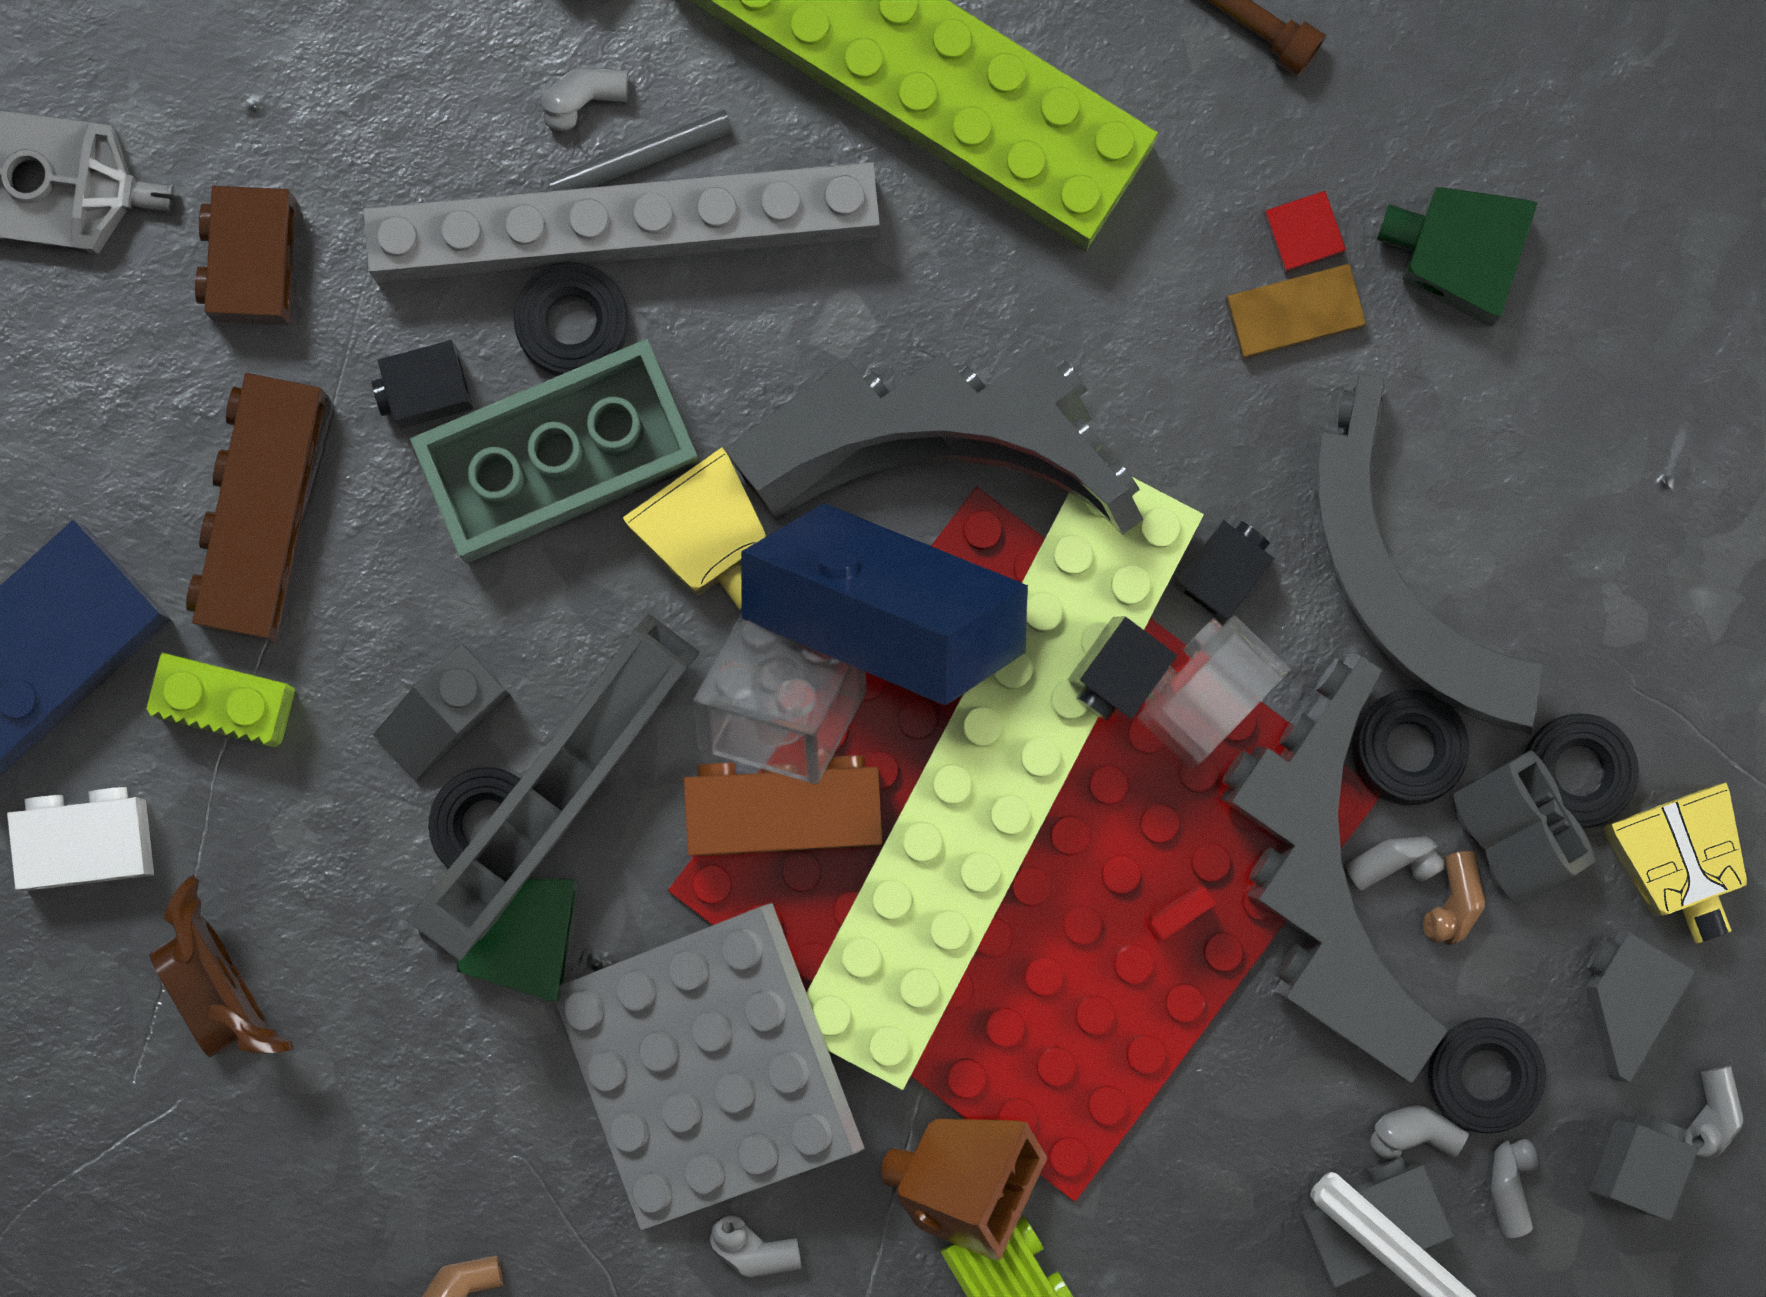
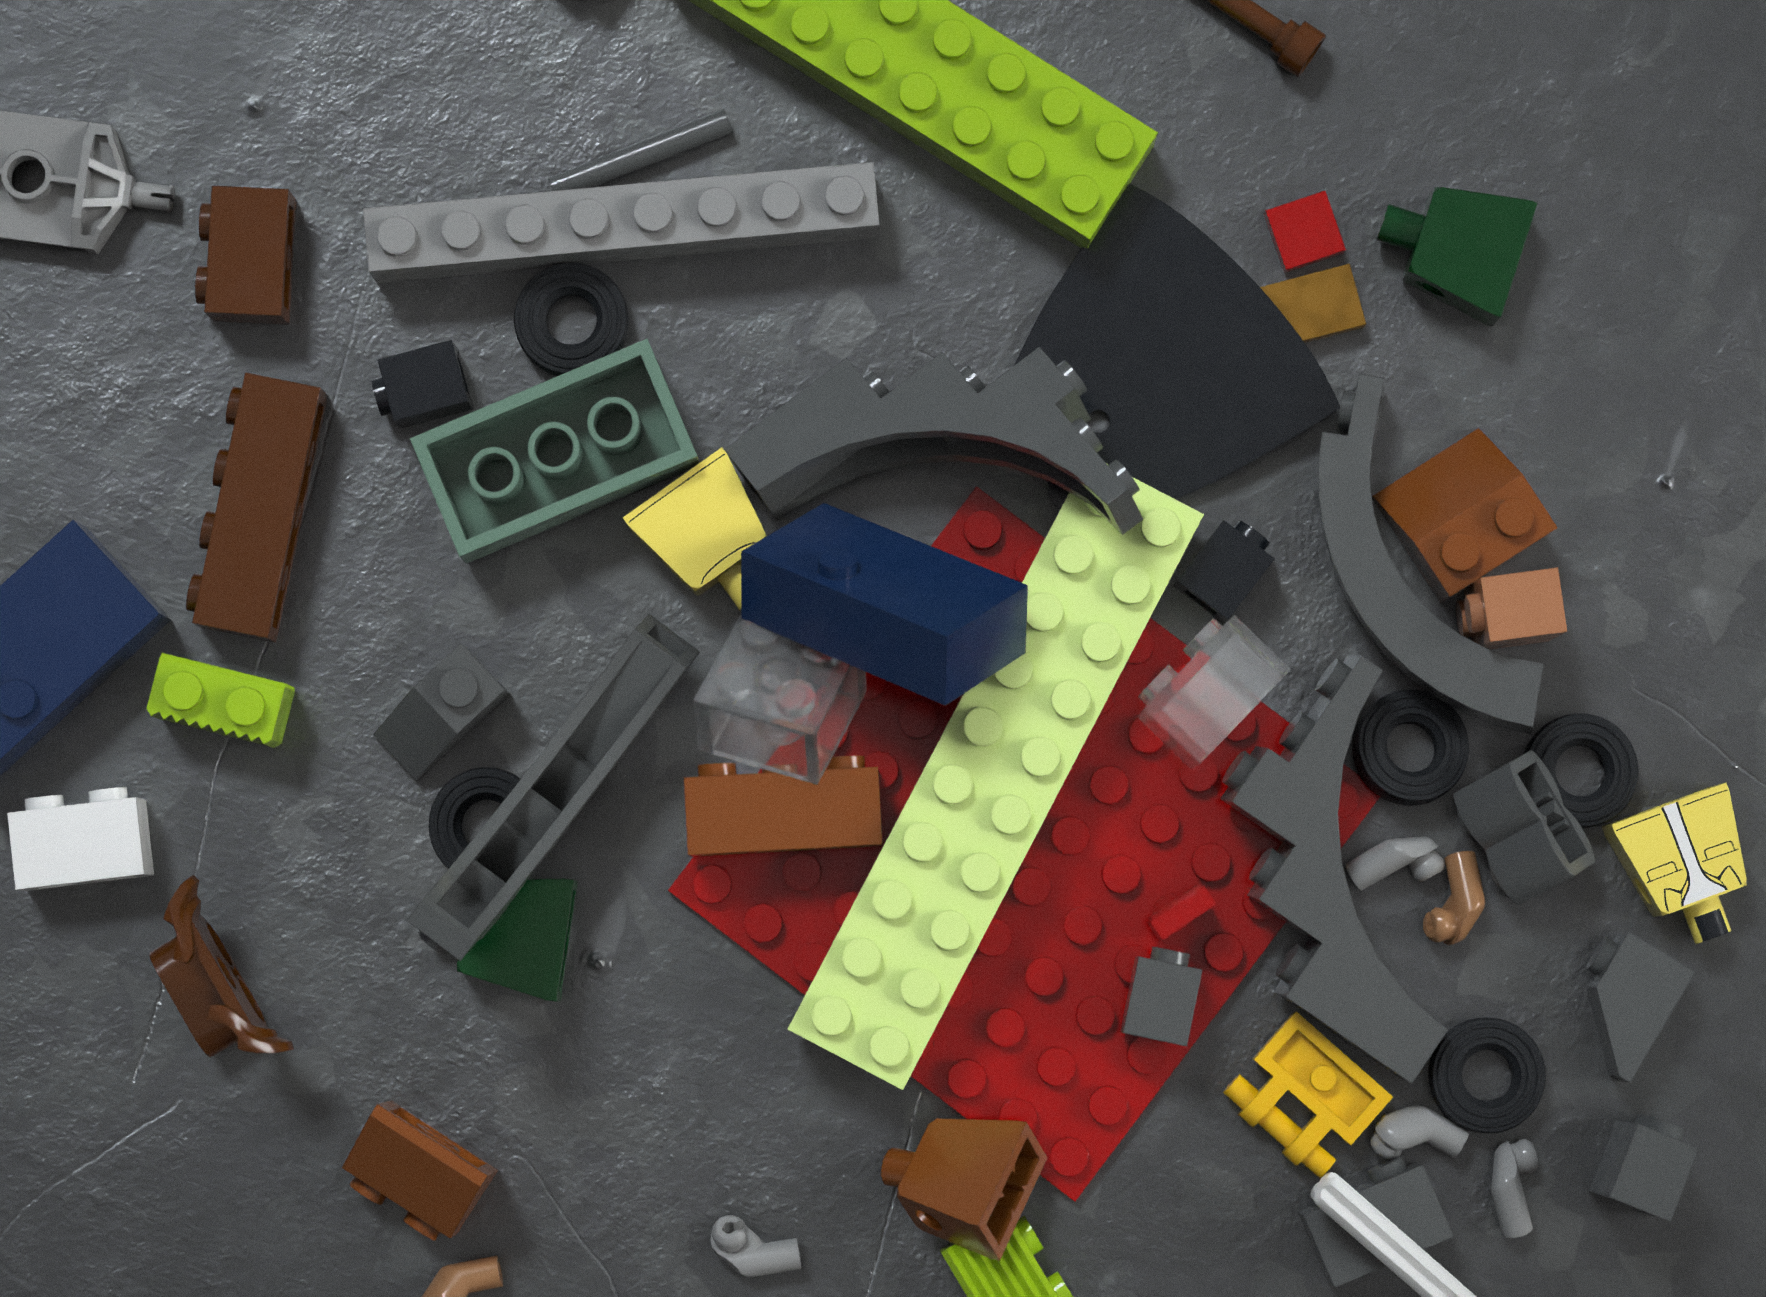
(417, 1170): none -> dark orange slope
(578, 88): light grey arm -> none
(707, 1067): light grey plate -> none
(1120, 670): black brick -> none
(1161, 997): none -> dark grey brick
(1177, 351): none -> black piece
(1322, 1080): none -> yellow plate
(1463, 513): none -> dark orange slope
(1513, 609): none -> nougat brick
(1721, 1116): light grey arm -> none

